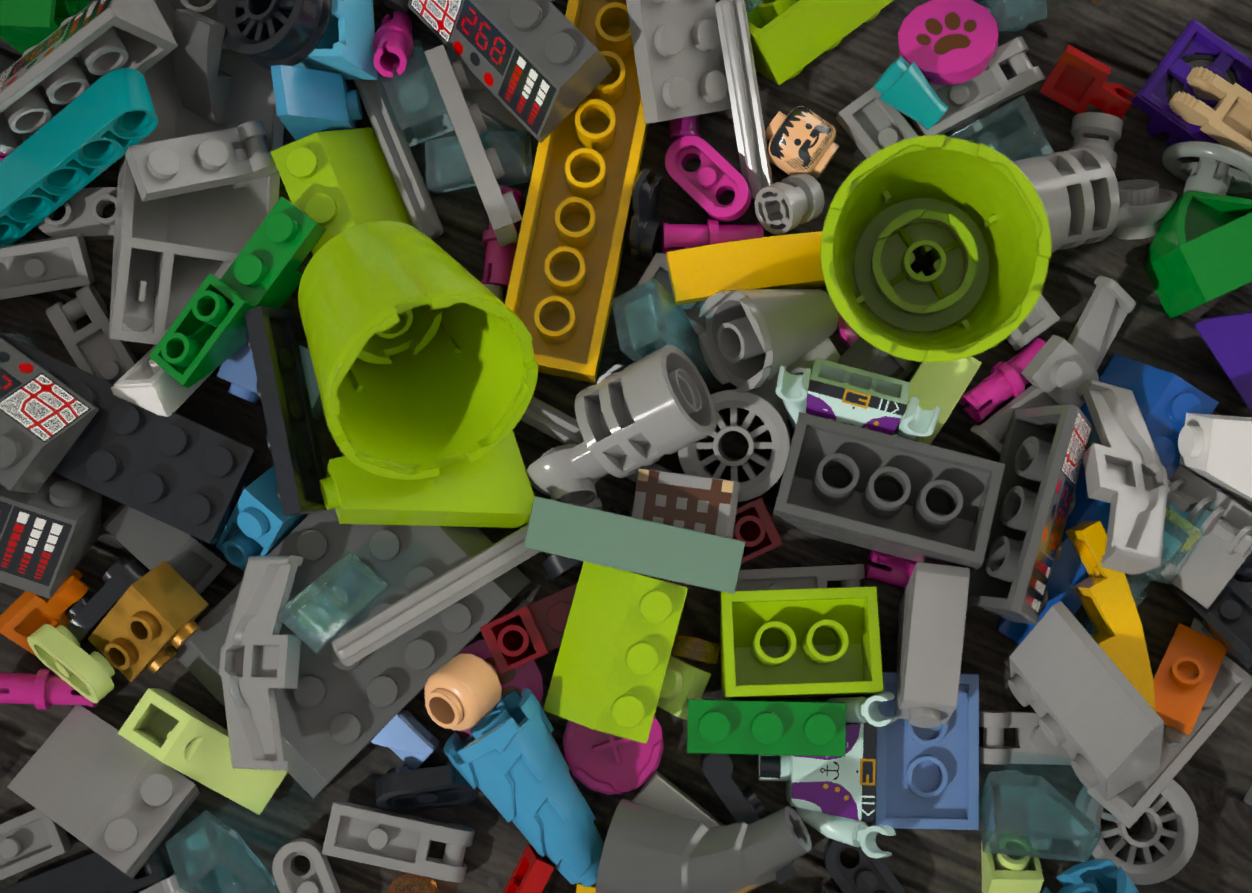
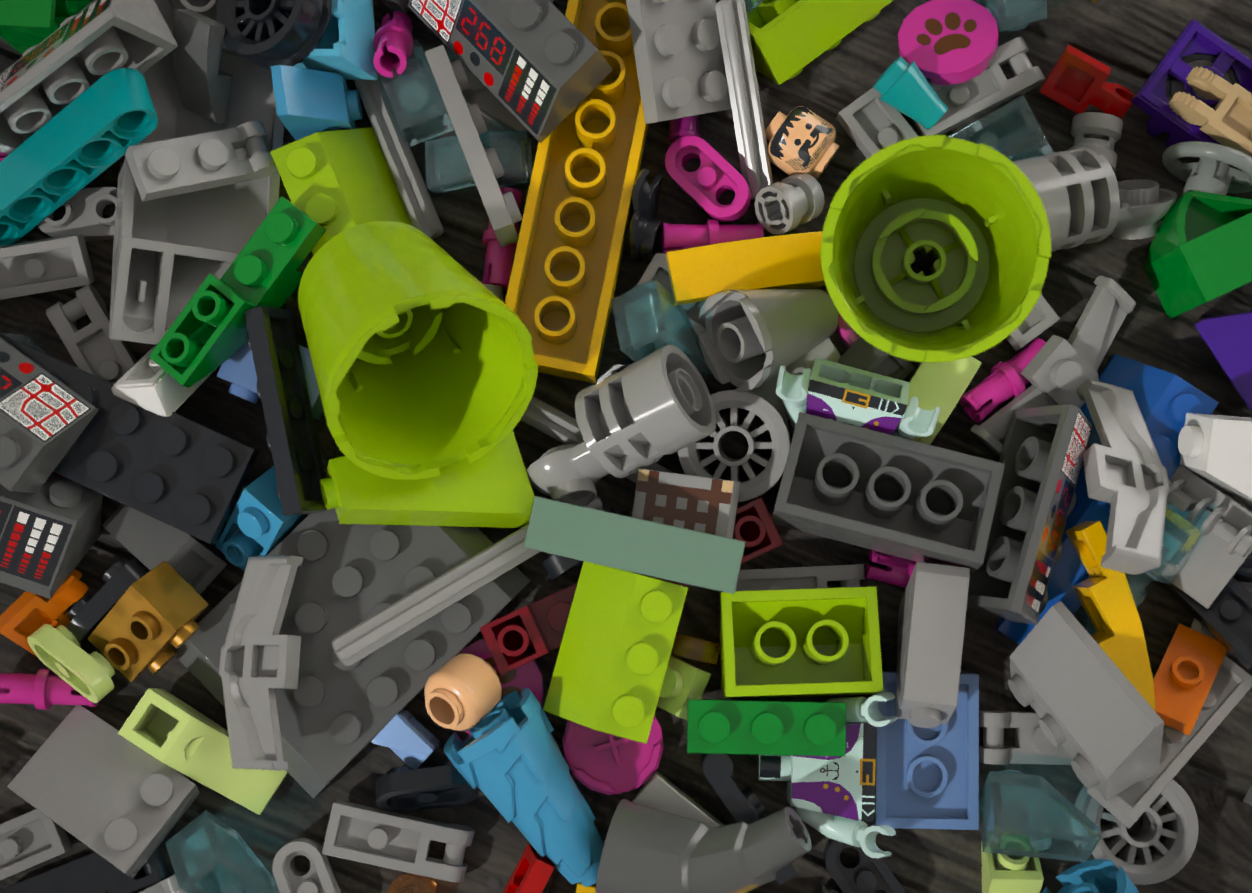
(332, 602): clear light blue slope -> none

